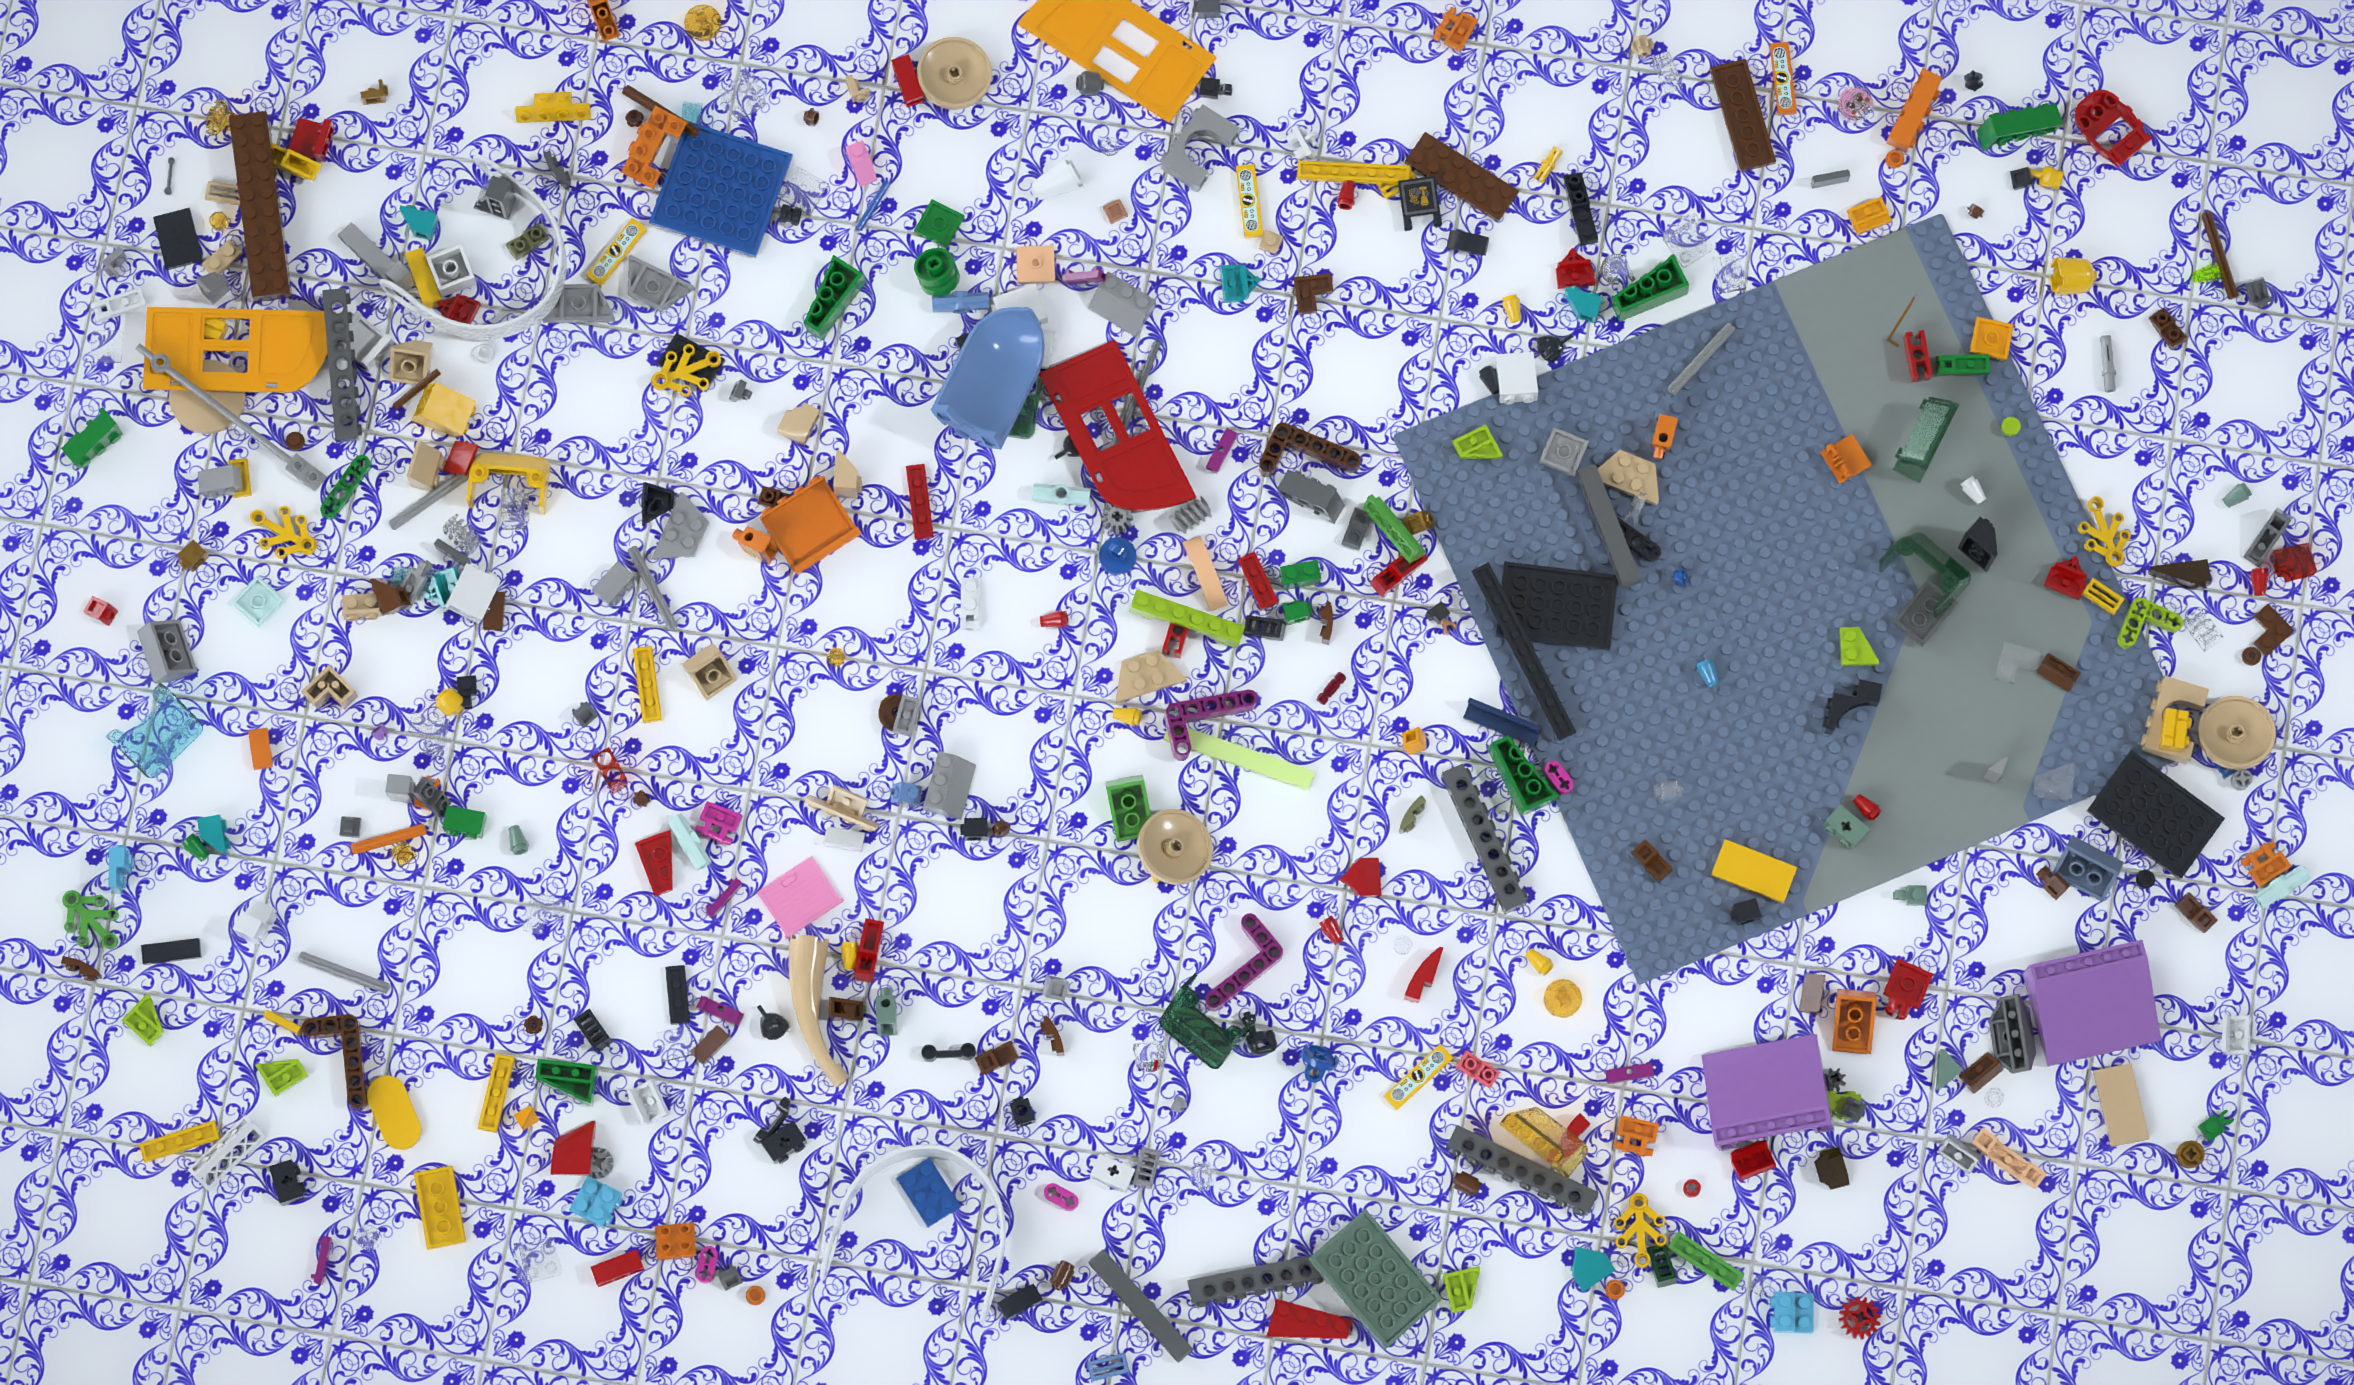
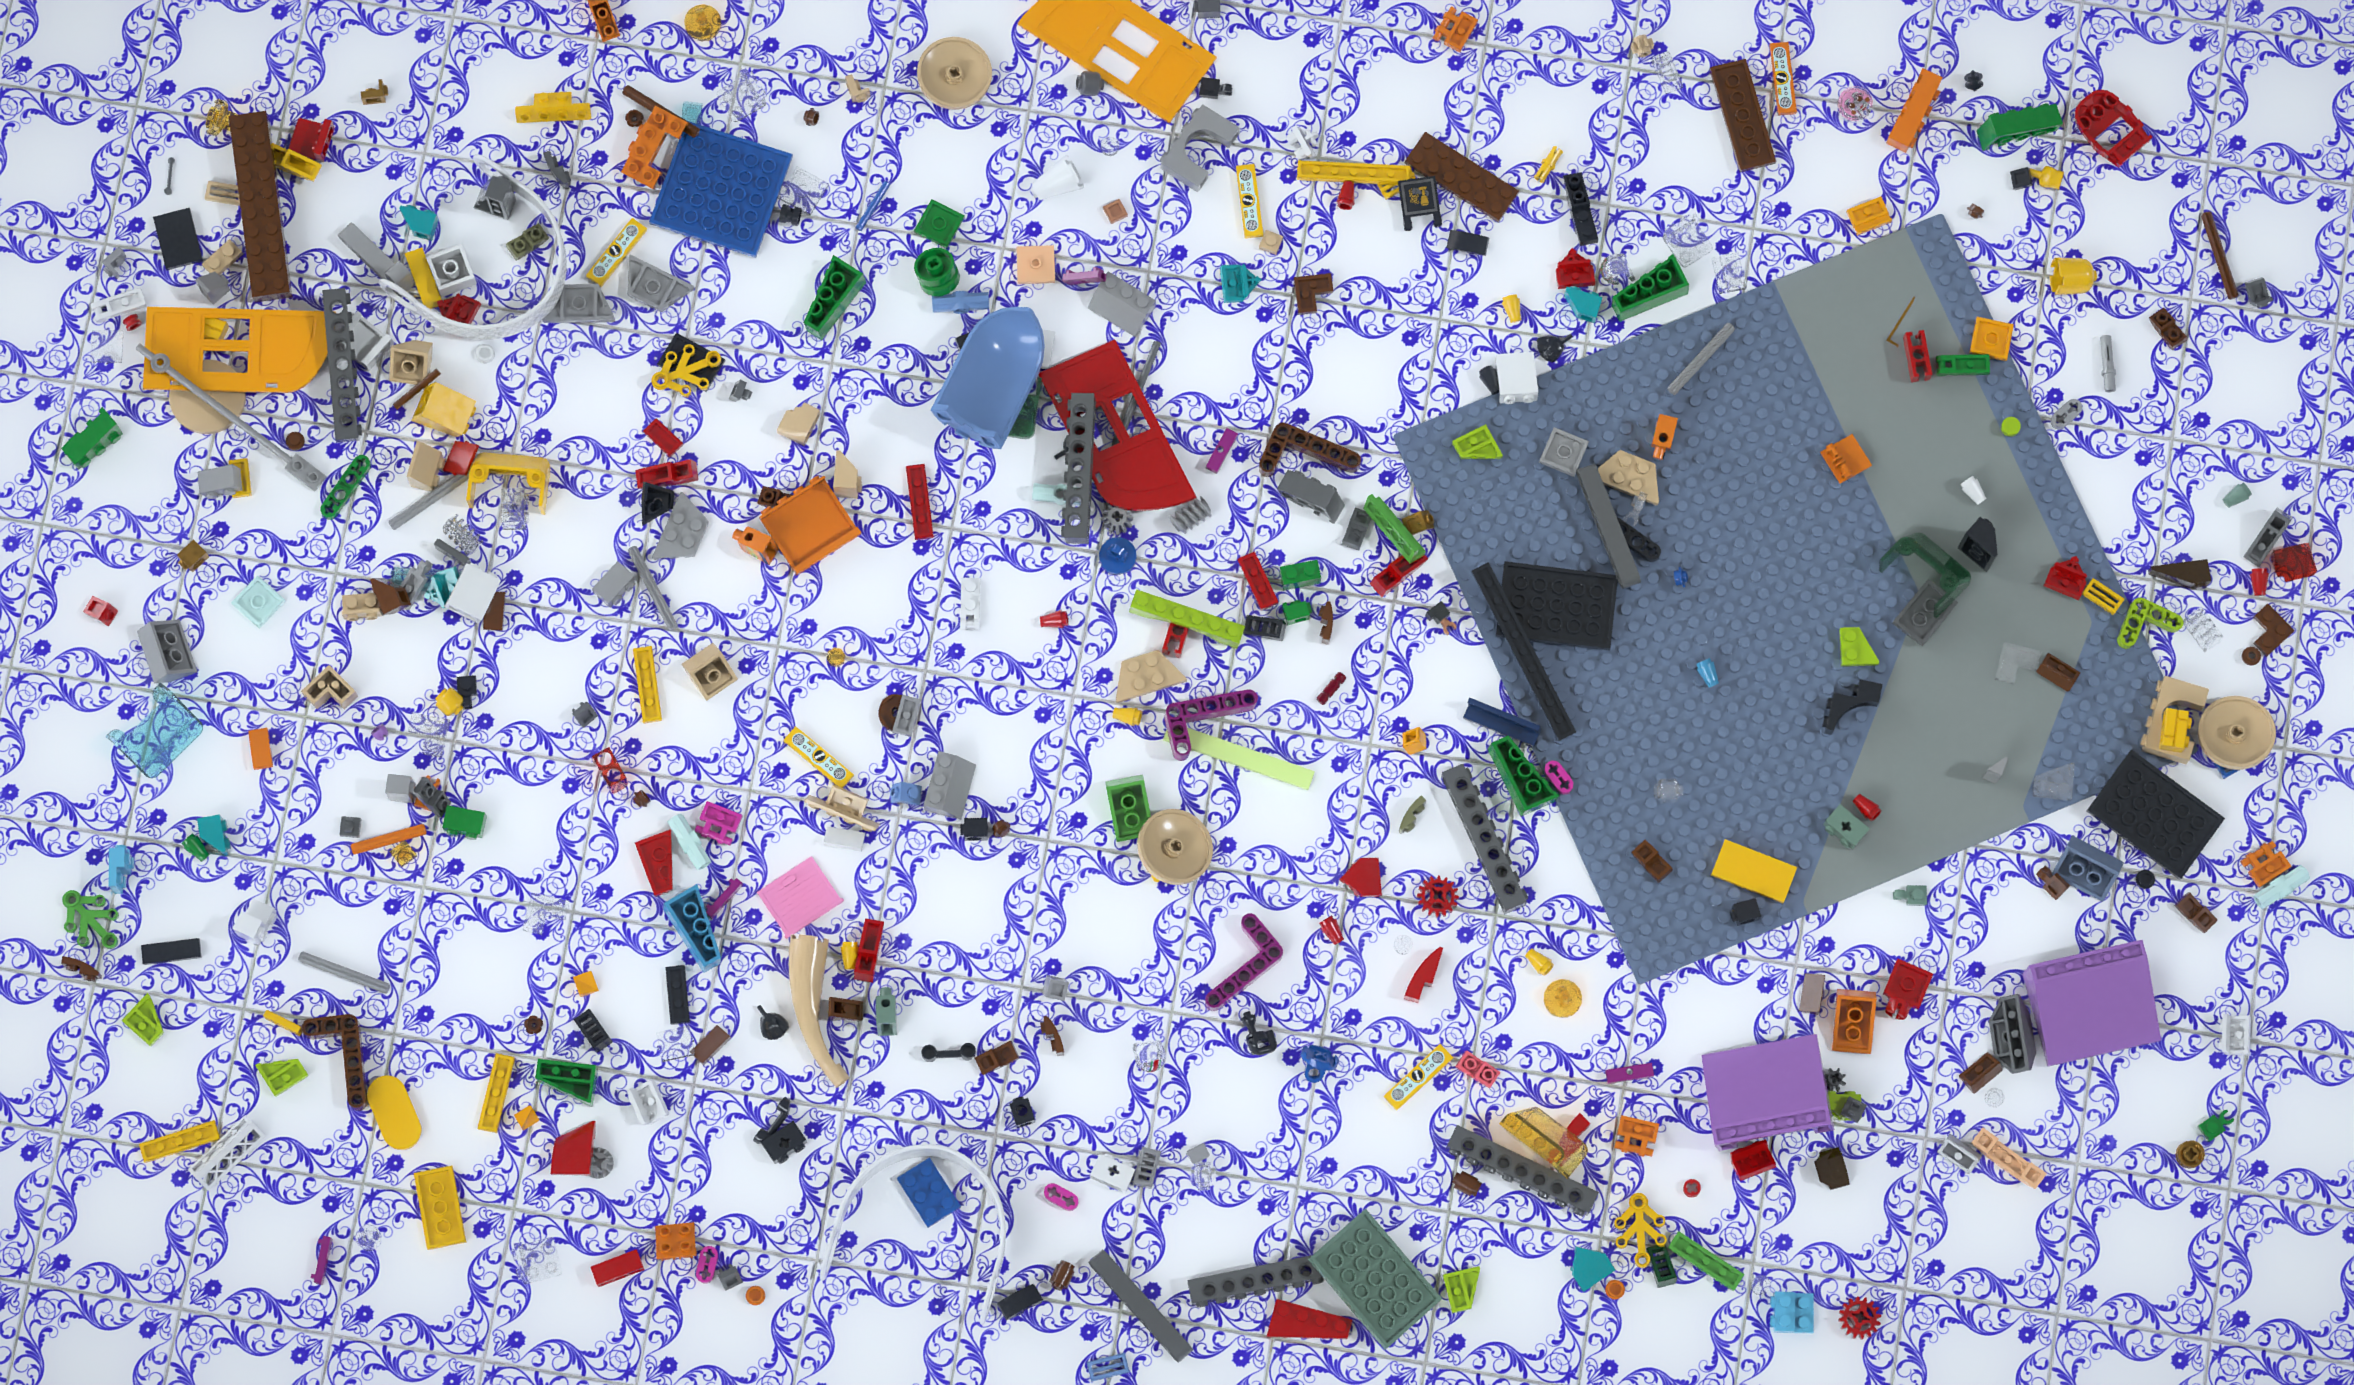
(132, 322): none -> red bush
(218, 221): clear yellow tile -> none
(280, 1173): black brick -> none
(285, 534): yellow plant -> none
(518, 842): sand green cone -> none
(585, 983): none -> light orange slope
(596, 1202): medium azure plate -> none
(663, 437): none -> red tile
(668, 474): none -> red slope
(692, 924): none -> dark azure wedge
(711, 1007): magenta piece -> none
(818, 757): none -> tile
(861, 163): bright pink slope -> none
(907, 80): red piece -> none
(1022, 297): white panel -> none
(1080, 533): none -> dark grey brick
(1178, 1104): light grey hinge -> none
(1198, 1031): clear green windscreen -> none
(1198, 1153): none -> light grey slope
(1205, 573): light nougat slope -> none
(1432, 890): none -> red gear
(1830, 178): tile -> none
(1894, 159): orange plate -> none
(1925, 437): clear green windscreen -> none
(1946, 1069): sand green slope -> none
(2069, 417): none -> light grey beam
(2104, 534): yellow plant -> none
(2121, 1105): tan tile -> none
(2207, 274): clear neon green cone -> none
(2243, 776): light grey wheel -> none

